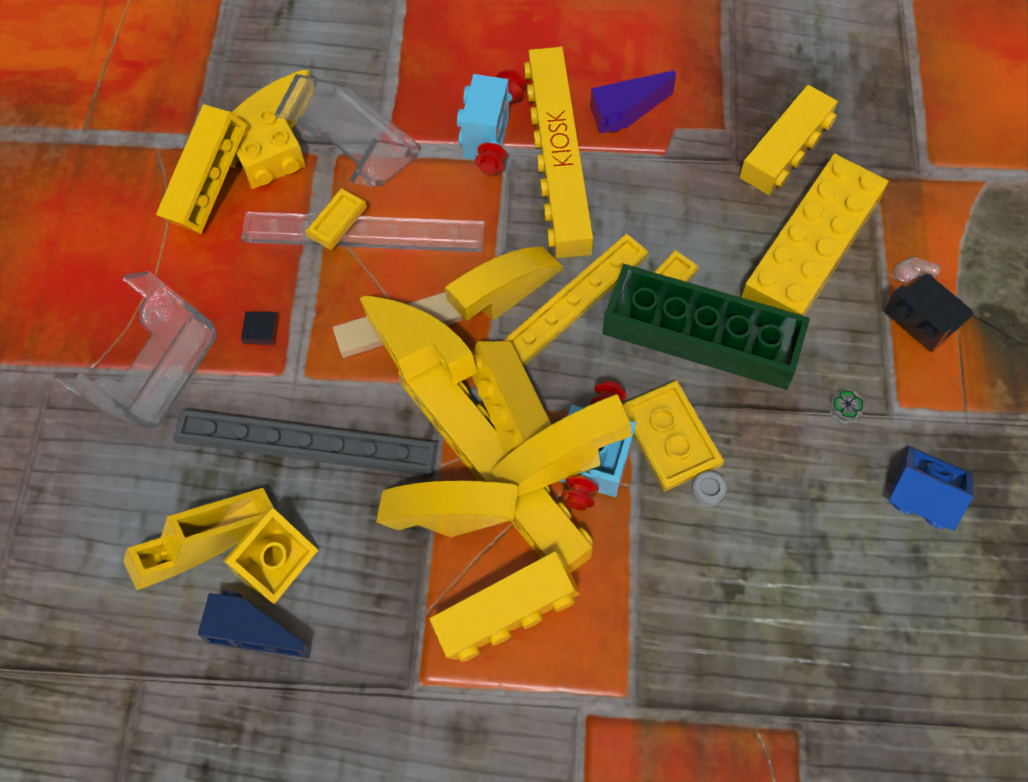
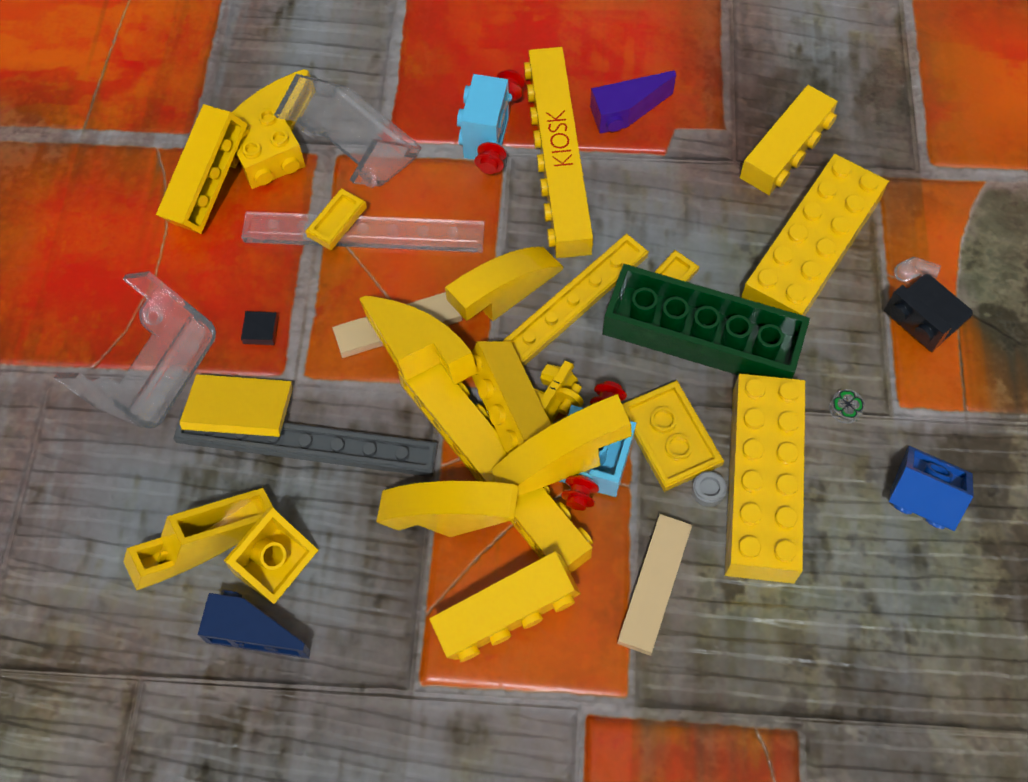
(236, 405): none -> yellow tile
(561, 390): none -> yellow hips
(654, 585): none -> tan tile
(766, 479): none -> yellow brick

